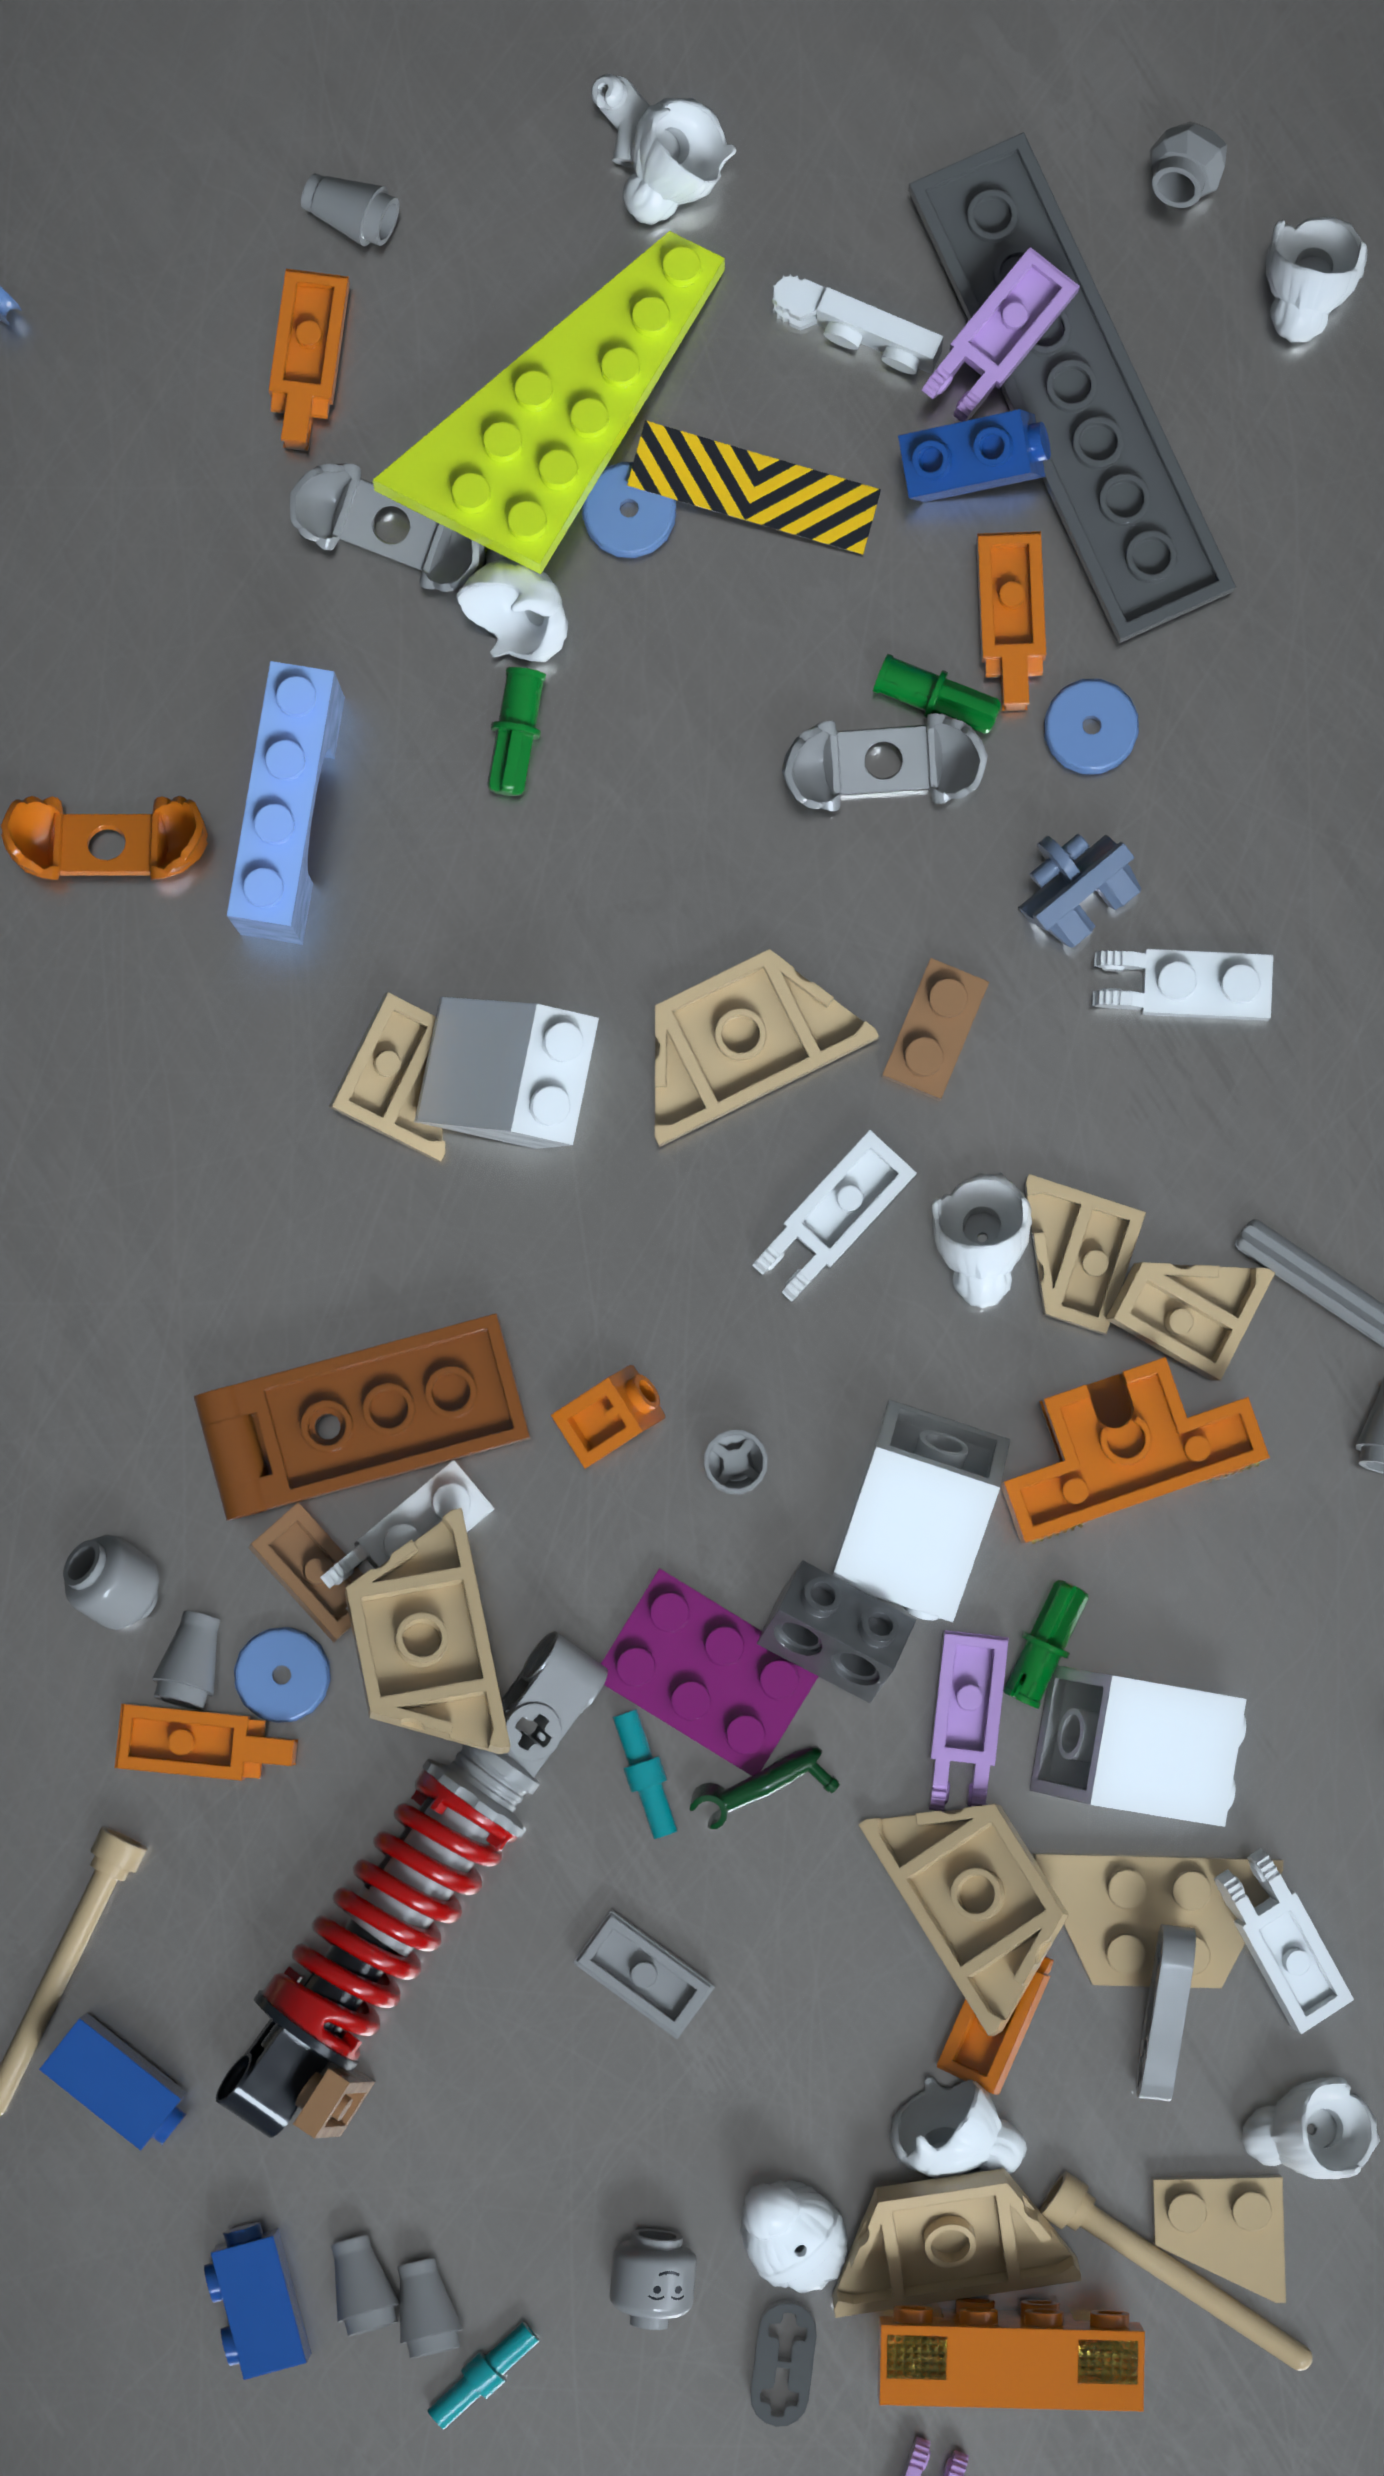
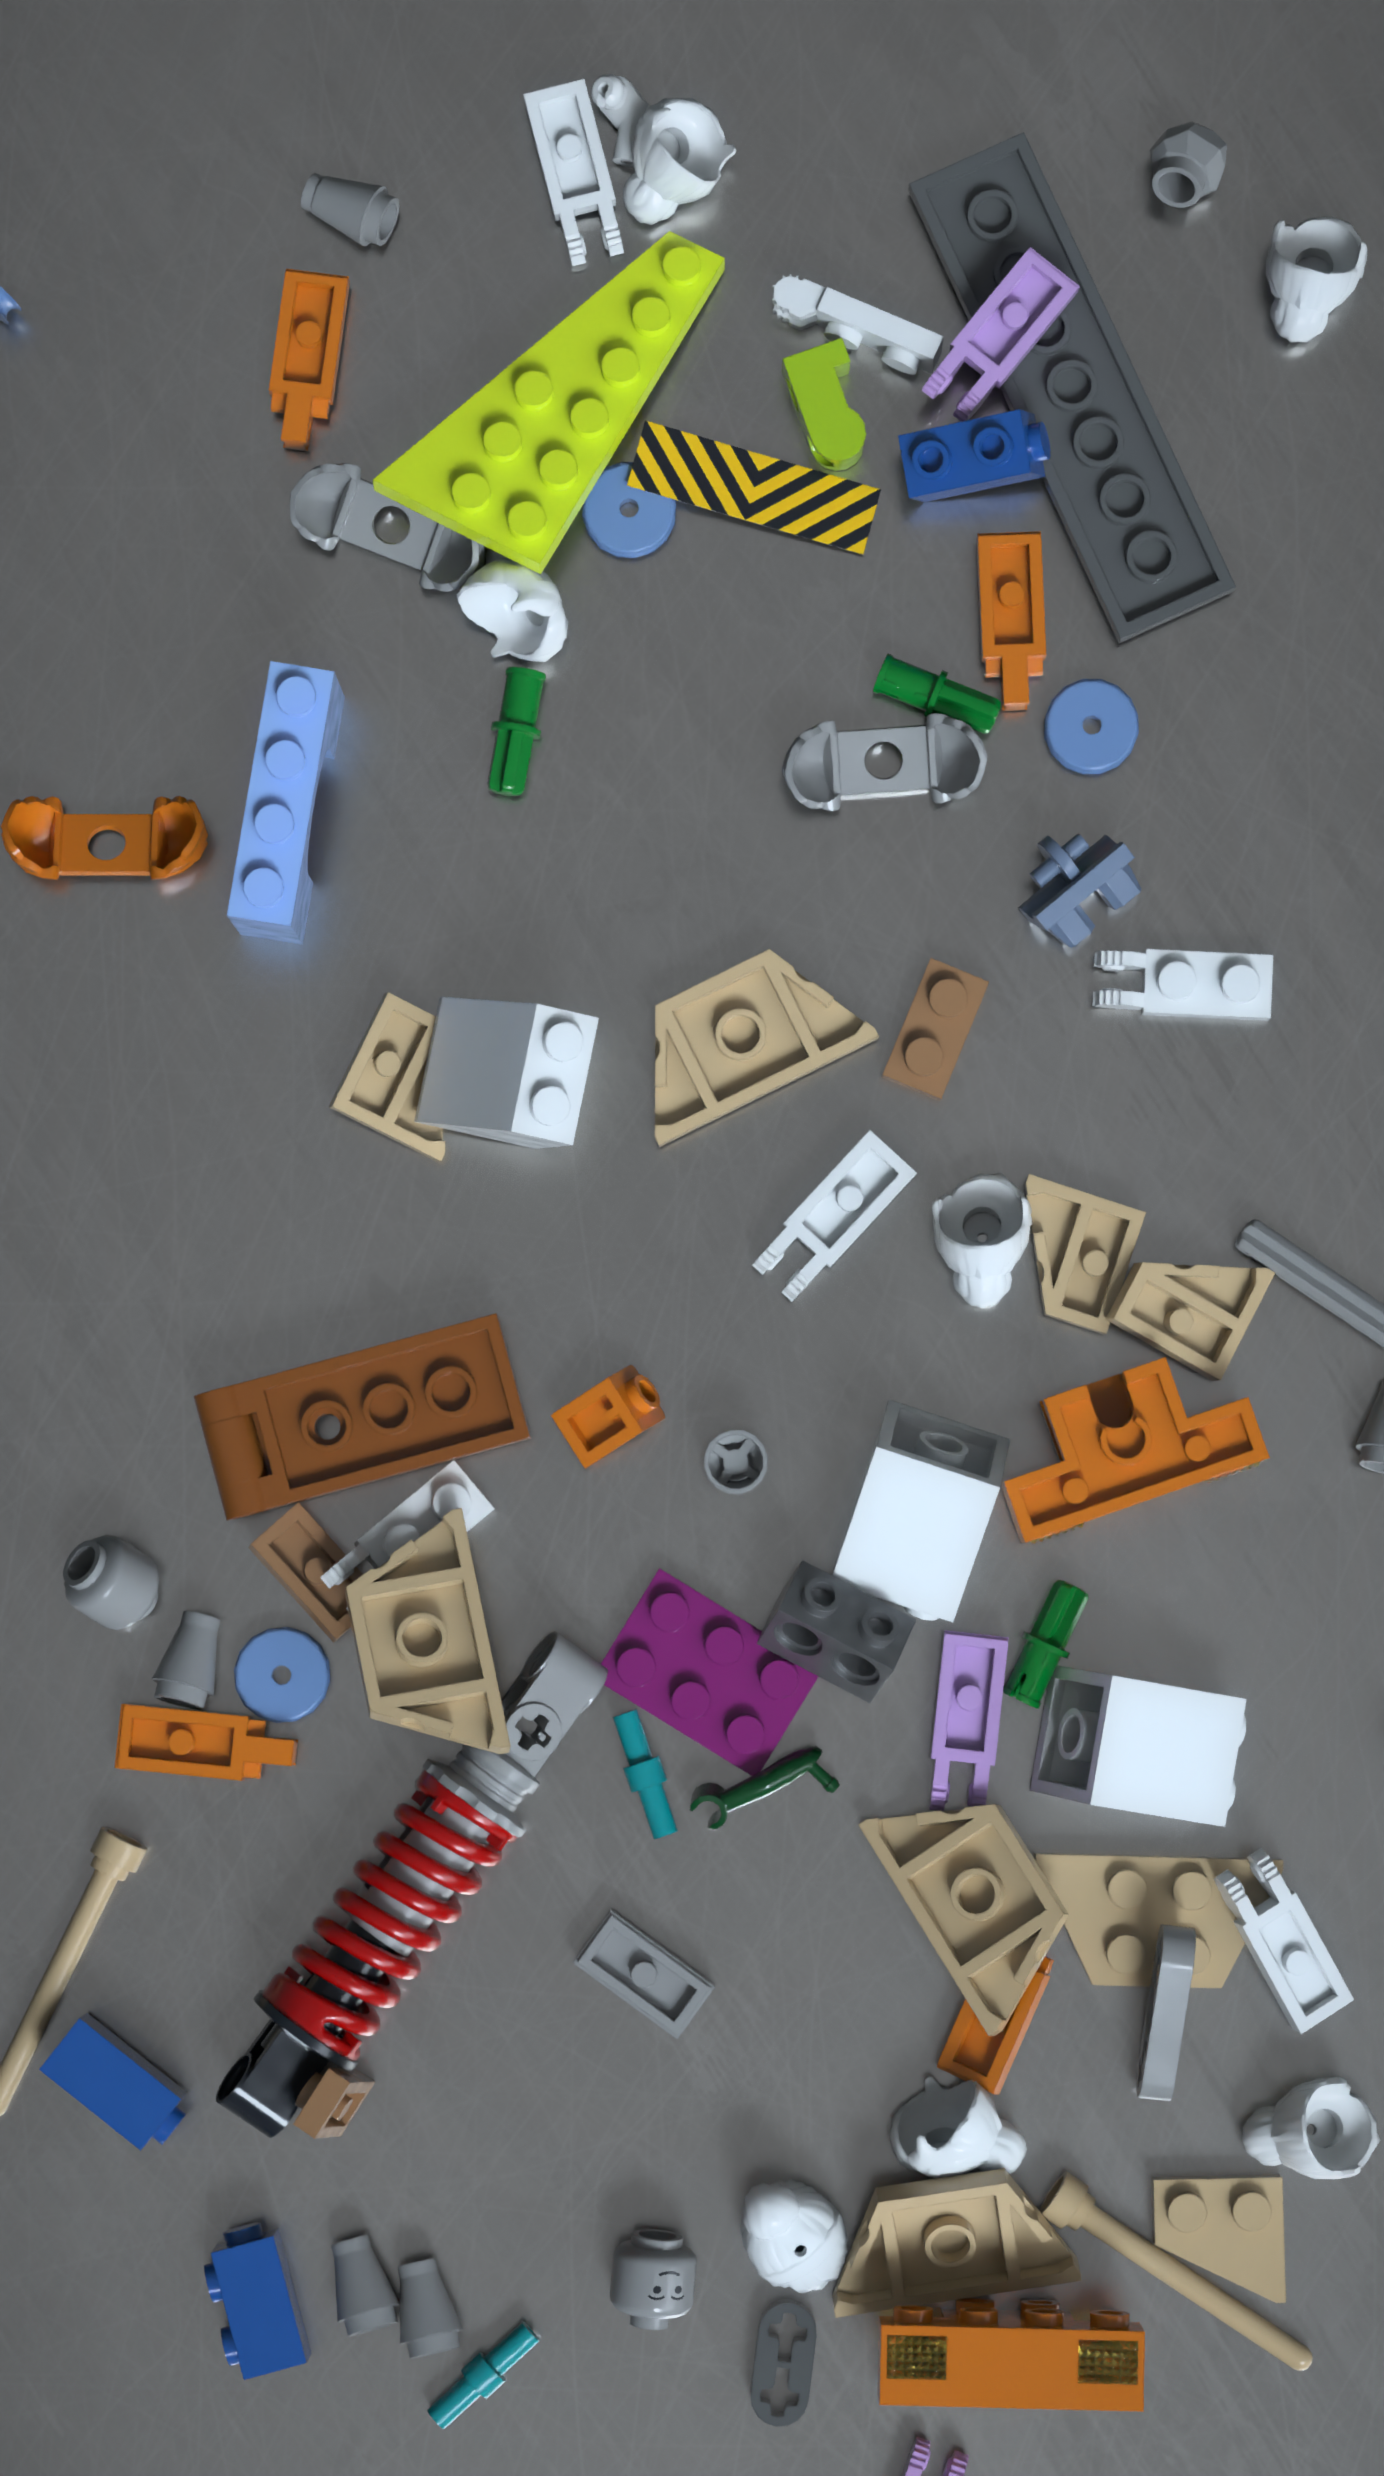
(573, 163): none -> white hinge
(830, 427): none -> lime leg

